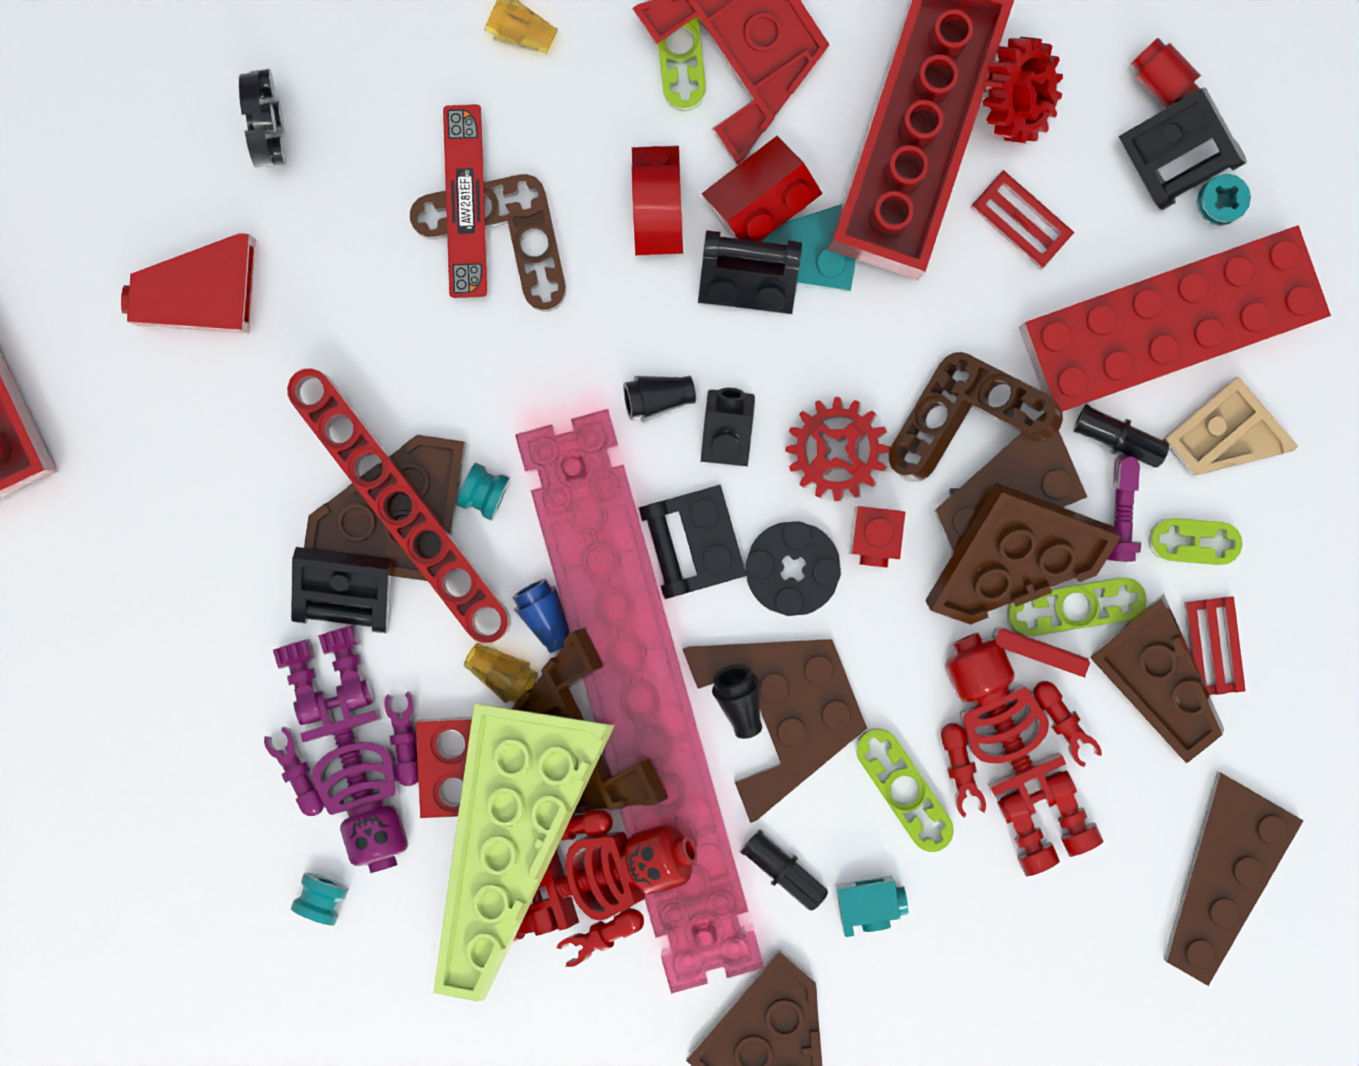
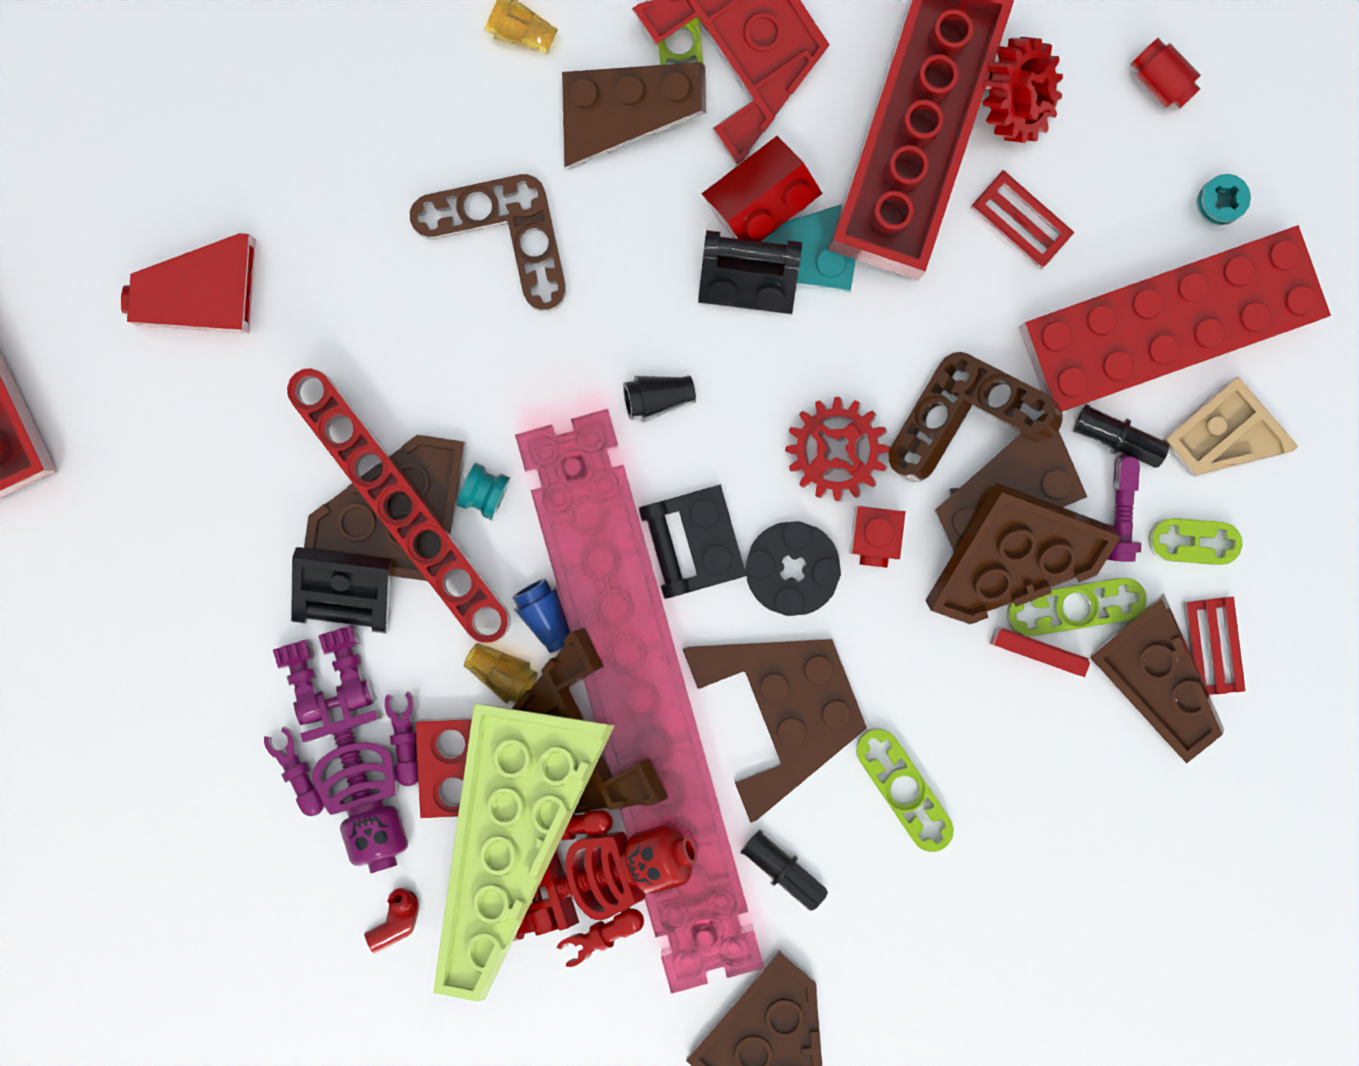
(262, 118): black plate -> none
(319, 899): teal wheel -> none
(399, 921): none -> red arm
(465, 201): sticker -> none
(624, 104): none -> reddish brown wing
(656, 200): red brick -> none
(728, 427): black bracket -> none
(738, 697): black cone -> none
(870, 904): teal brick -> none
(982, 676): red piece -> none
(1174, 134): black plate -> none
(1233, 863): reddish brown wing -> none

